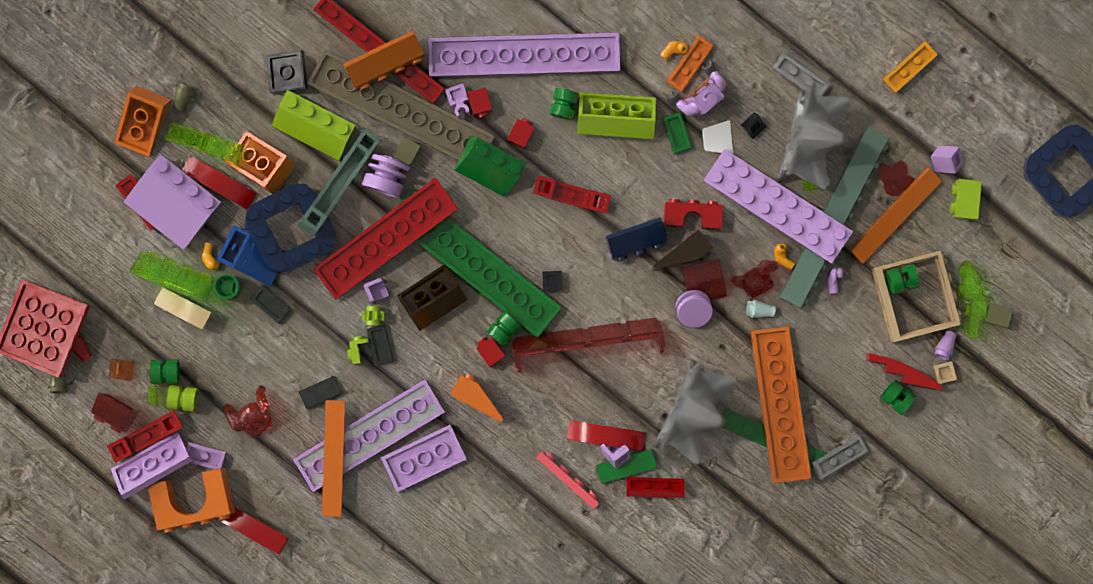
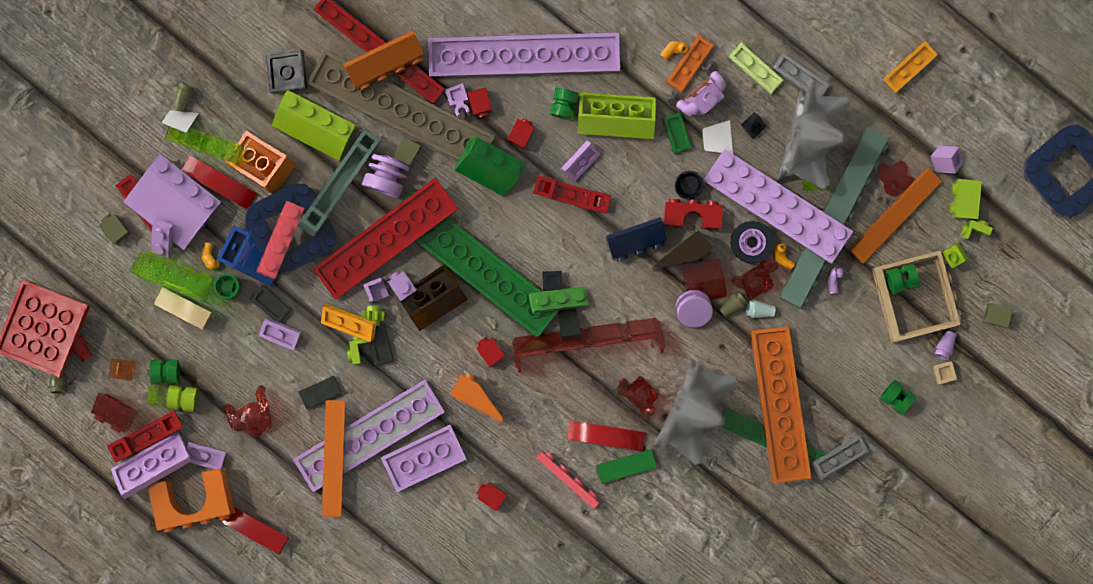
(114, 228): none -> olive brick
(142, 120): orange slope -> none
(162, 238): none -> lavender plate
(179, 119): none -> white sticker
(279, 333): none -> lavender plate
(280, 240): none -> coral plate
(348, 322): none -> light orange plate
(401, 285): none -> lavender bracket
(491, 496): none -> red brick
(504, 329): green wheel -> none
(558, 300): none -> bright green plate
(569, 324): none -> pearl dark grey tile
(580, 161): none -> lavender plate
(616, 455): lavender panel -> none
(632, 393): none -> clear red hair
(655, 487): red plate -> none
(689, 185): none -> black hair
(733, 304): none -> olive cone
(755, 68): none -> yellowish green tile
(762, 236): none -> black wheel
(909, 375): red slope -> none
(955, 255): none -> lime bracket
(972, 290): clear neon green slope -> none
(979, 227): none -> lime bracket

